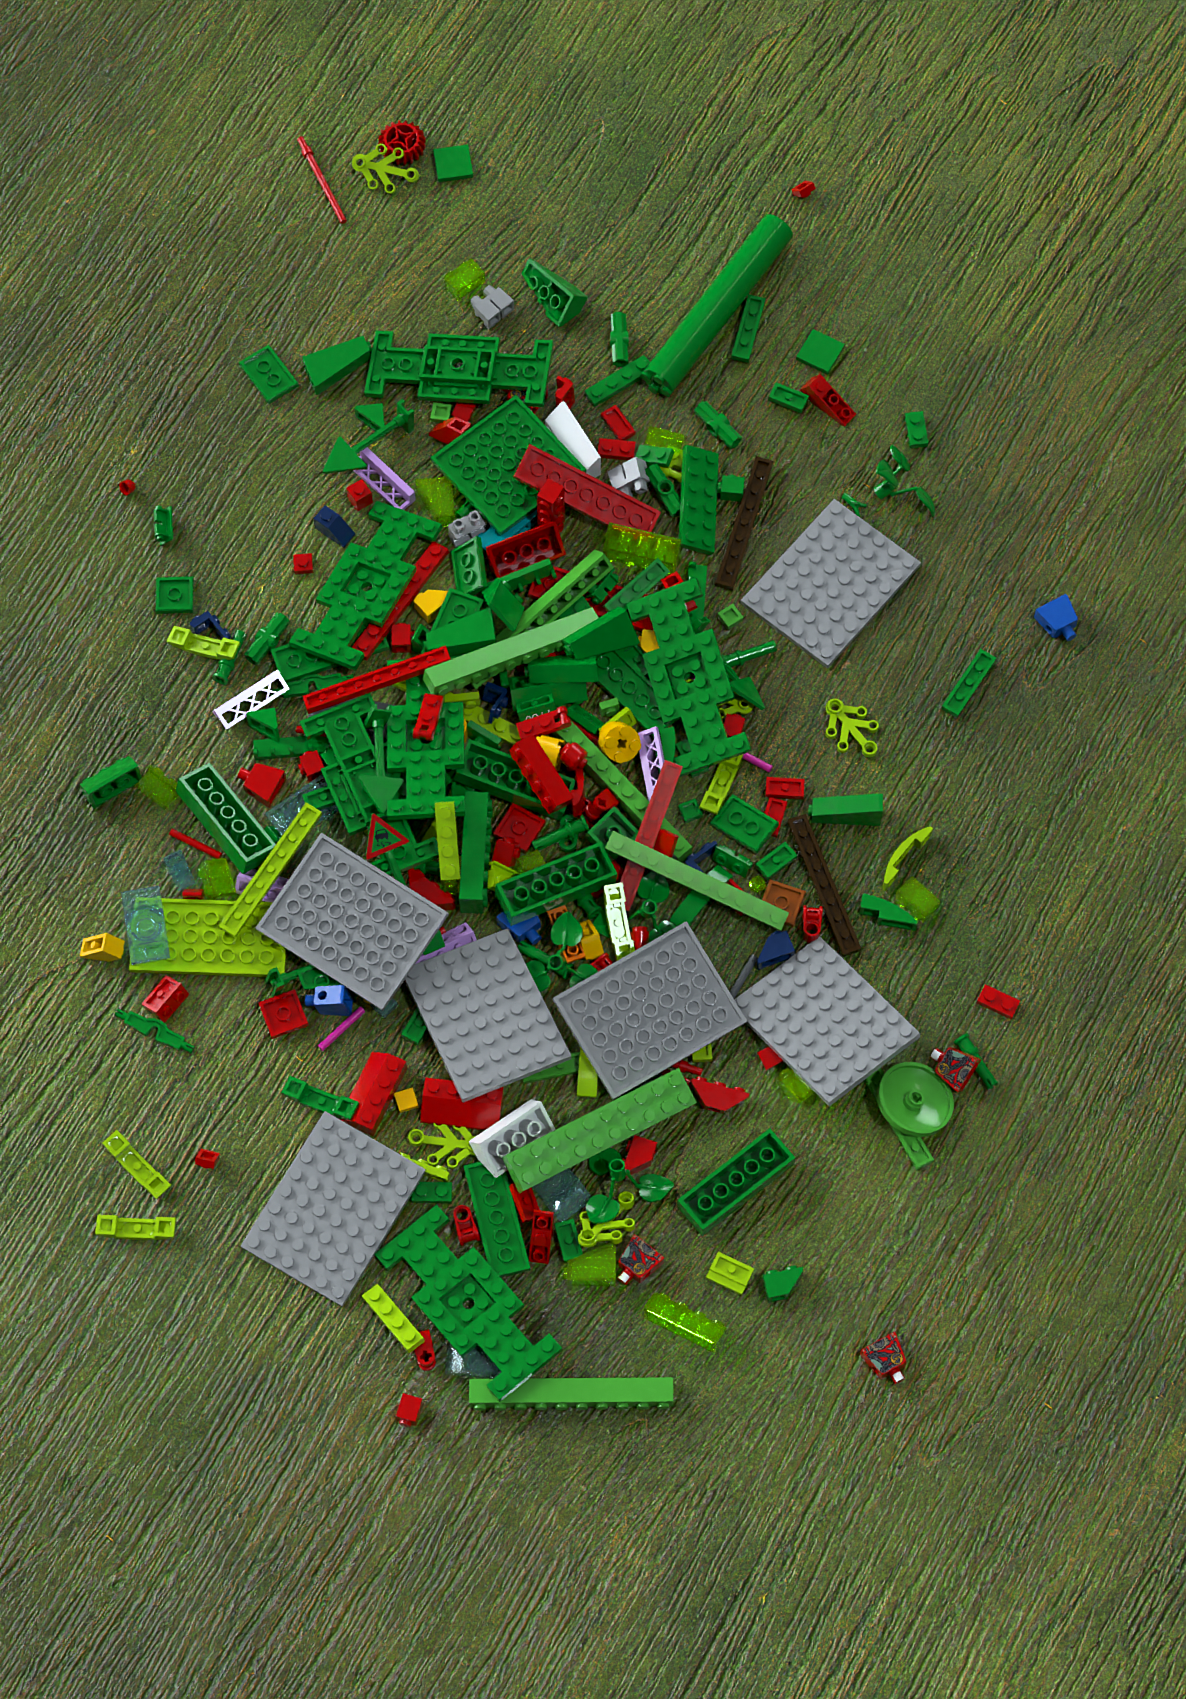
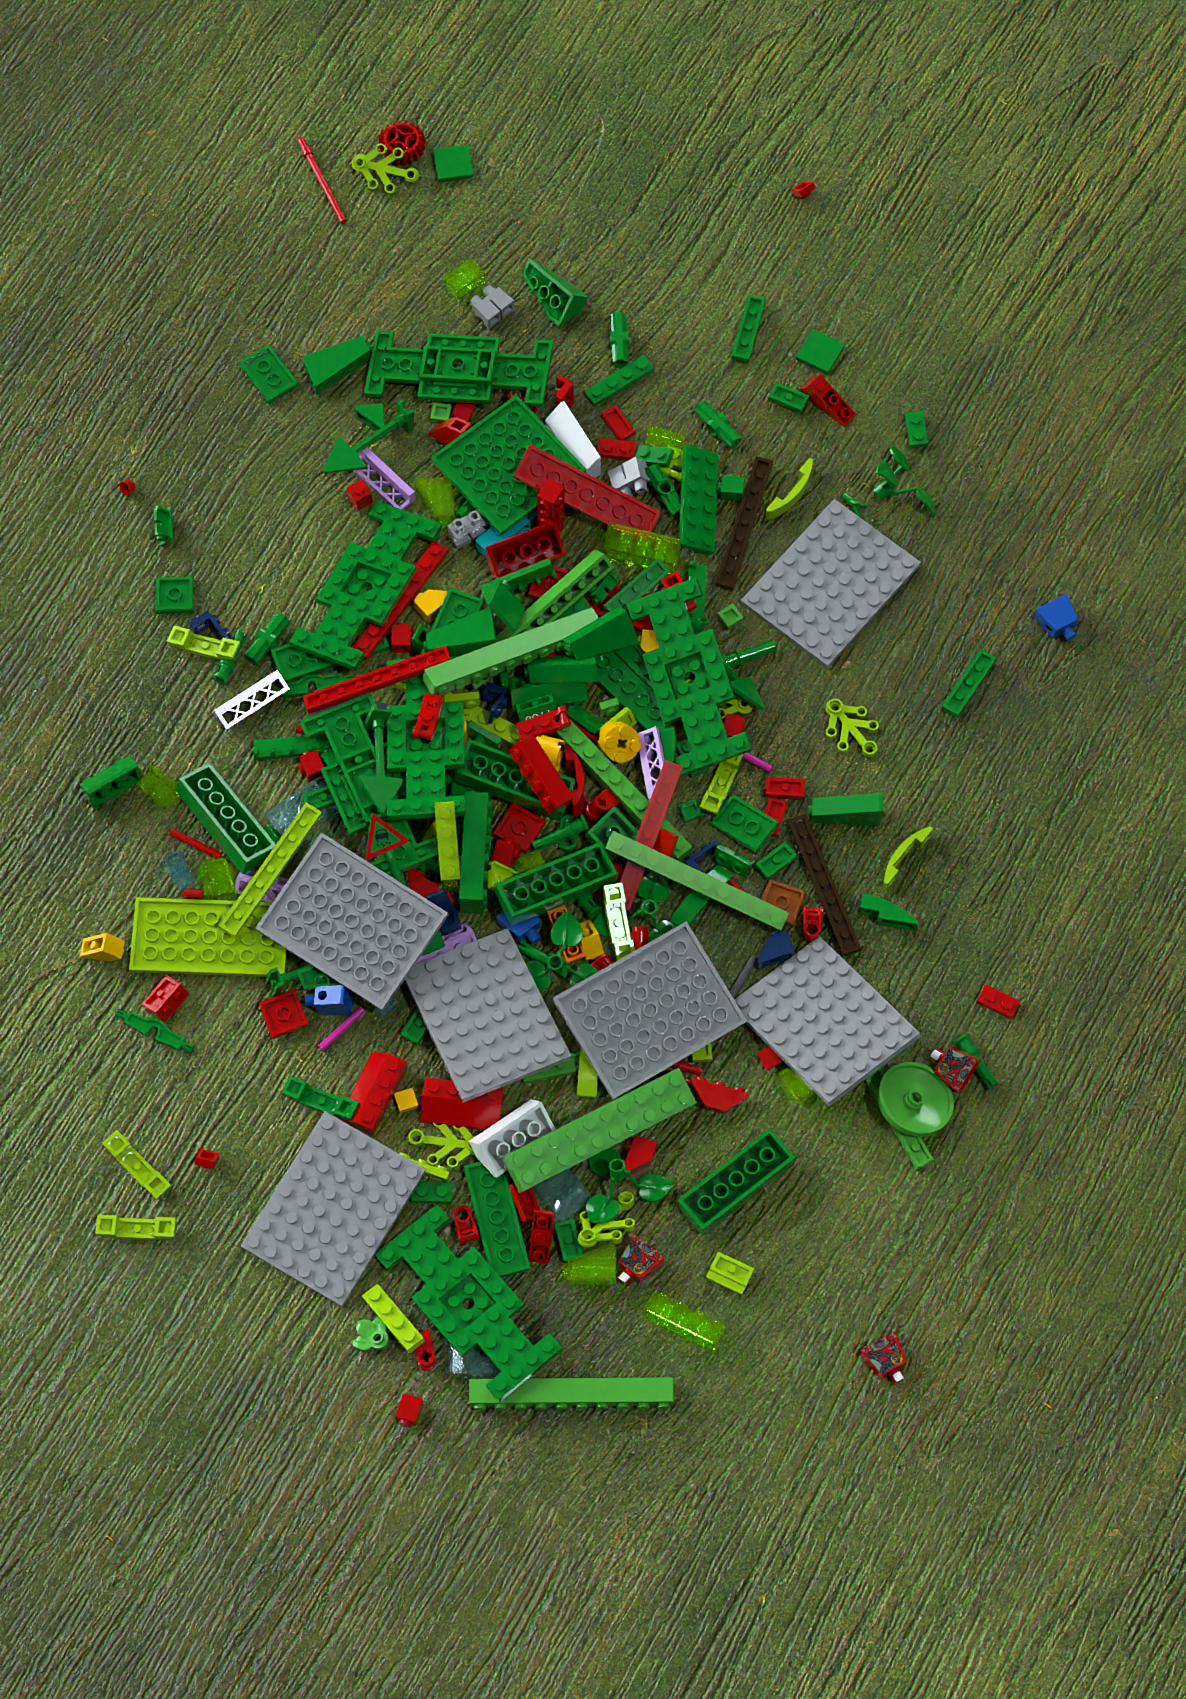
(145, 925): clear light blue slope -> none
(262, 782): red torso -> none
(264, 722): green slope -> none
(303, 563): red plate -> none
(333, 526): dark blue slope -> none
(369, 1332): none -> bright green plate
(443, 901): none -> dark blue bracket
(469, 567): green tile -> none
(573, 756): red head -> none
(717, 305): green piece -> none
(757, 884): clear neon green hinge -> none
(780, 506): none -> lime slope
(781, 1284): green slope -> none
(917, 899): clear neon green brick -> none

